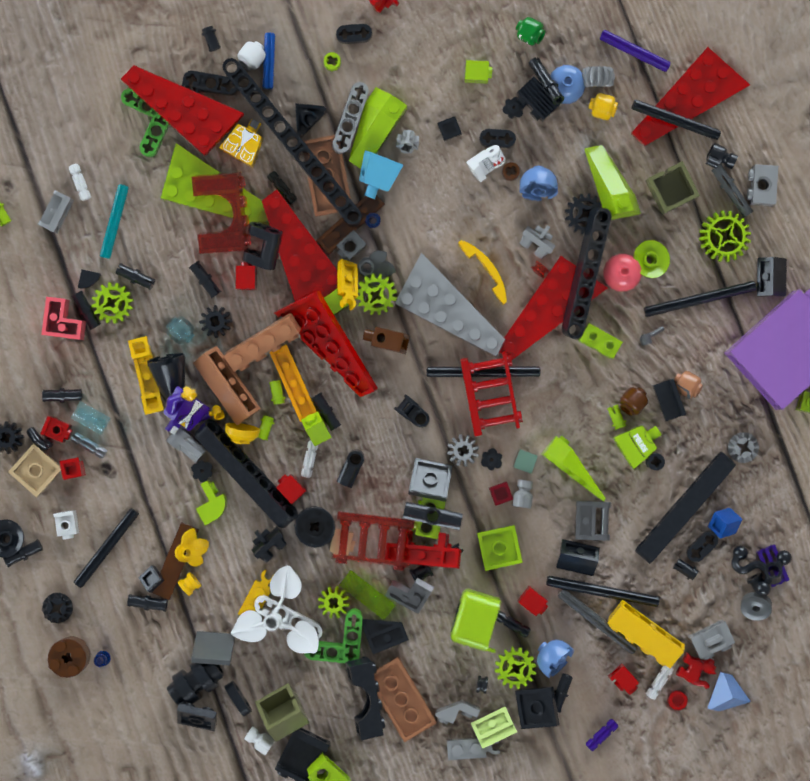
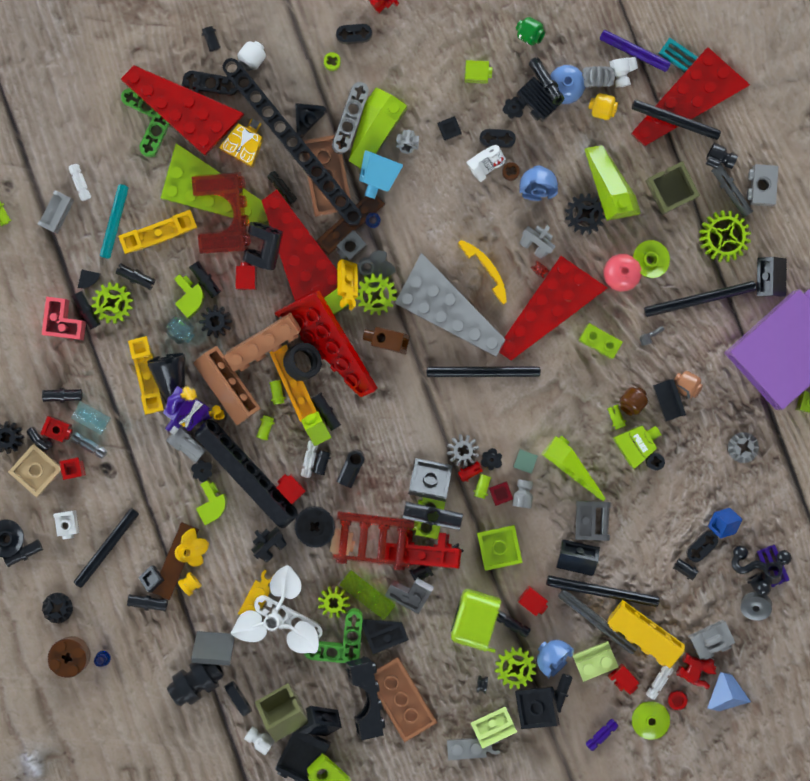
(157, 232): none -> yellow slope
(193, 299): none -> lime brick
(196, 717): black plate -> none
(241, 433): yellow piece -> none
(268, 63): blue axle -> none
(291, 368): none -> black tyre
(321, 463): none -> black pin
(321, 721): none -> black panel
(412, 411): black piece -> none
(448, 713): light grey slope -> none
(469, 472): none -> red pin
(476, 405): red fence -> none
(482, 486): none -> lime pin
(583, 263): black beam -> none
(595, 661): none -> yellowish green plate
(622, 68): none -> white piece
(647, 711): none -> lime dish
(666, 47): none -> teal tile
(685, 507): black beam -> none

